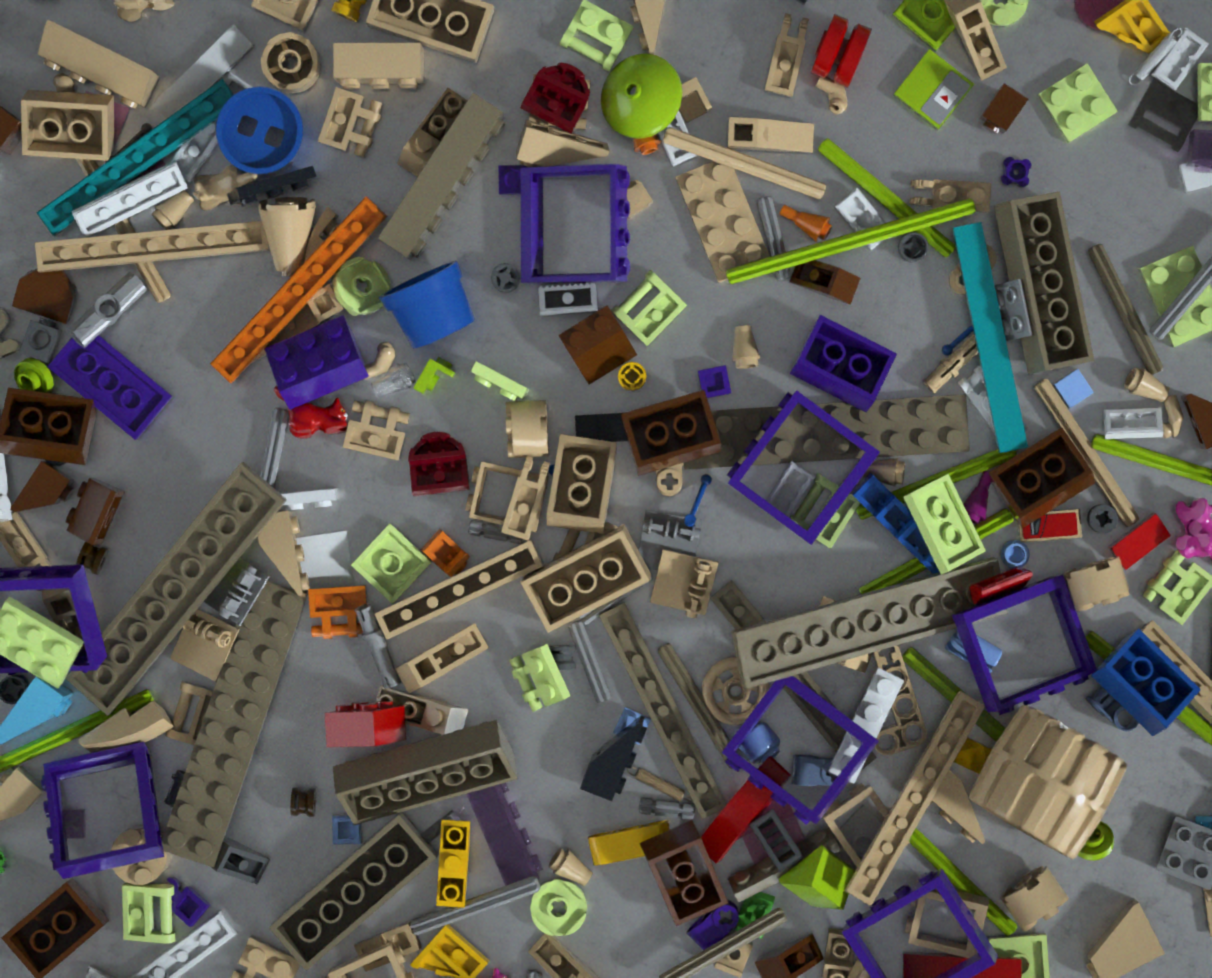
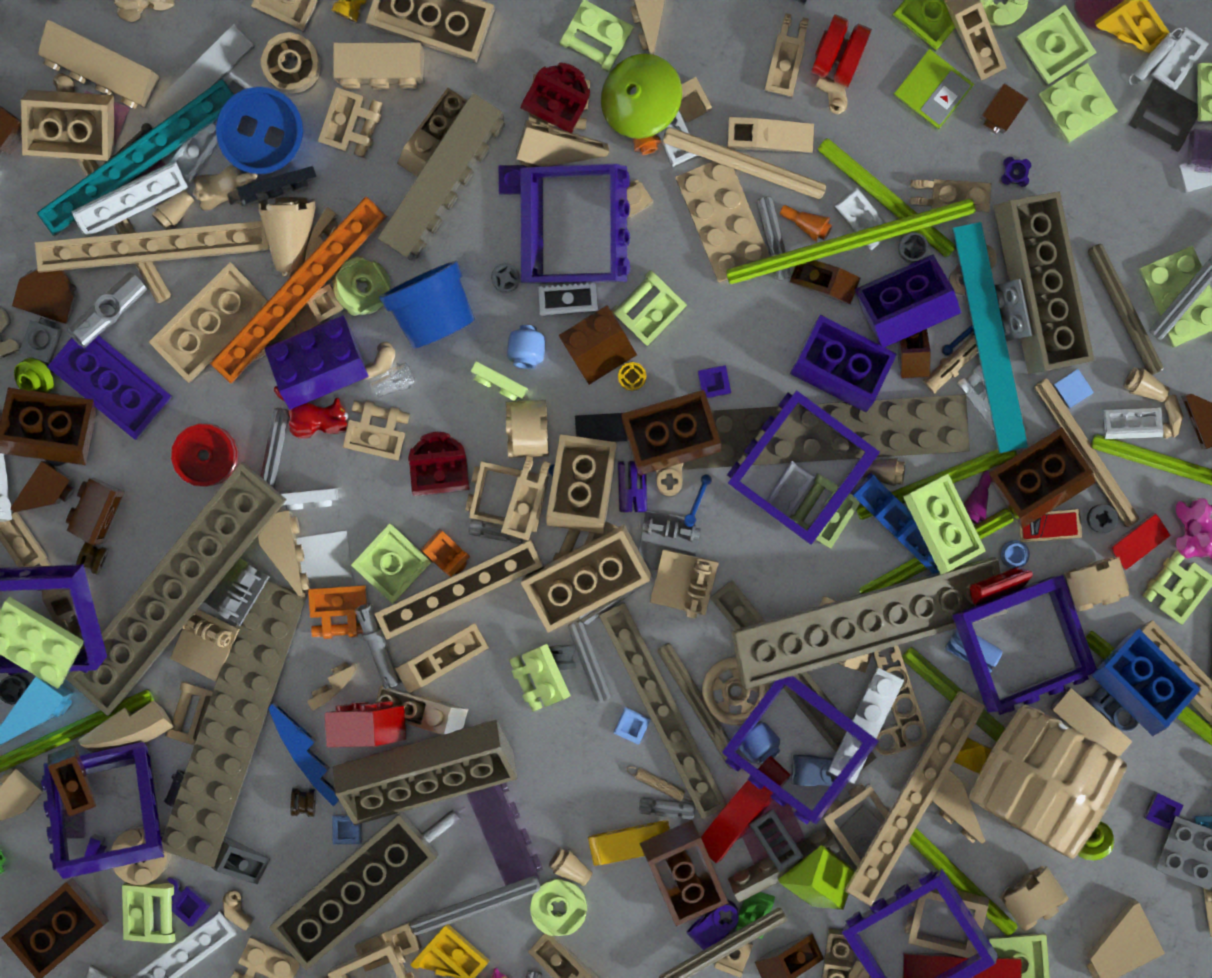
(71, 780): none -> reddish brown slope
(95, 845): none -> dark purple plate
(208, 322): none -> tan plate
(221, 449): none -> red wheel
(233, 910): none -> tan arm
(298, 743): none -> blue slope
(341, 676): none -> tan slope
(428, 377): lime bracket -> none
(453, 863): yellow slope -> none
(526, 347): none -> light blue head
(608, 763): black slope -> none
(632, 495): none -> dark purple arm
(745, 348): tan cone -> none
(908, 301): none -> dark purple brick
(914, 355): none -> reddish brown slope
(1056, 44): none -> yellowish green plate
(1089, 722): none -> tan slope
(1163, 810): none -> dark purple plate

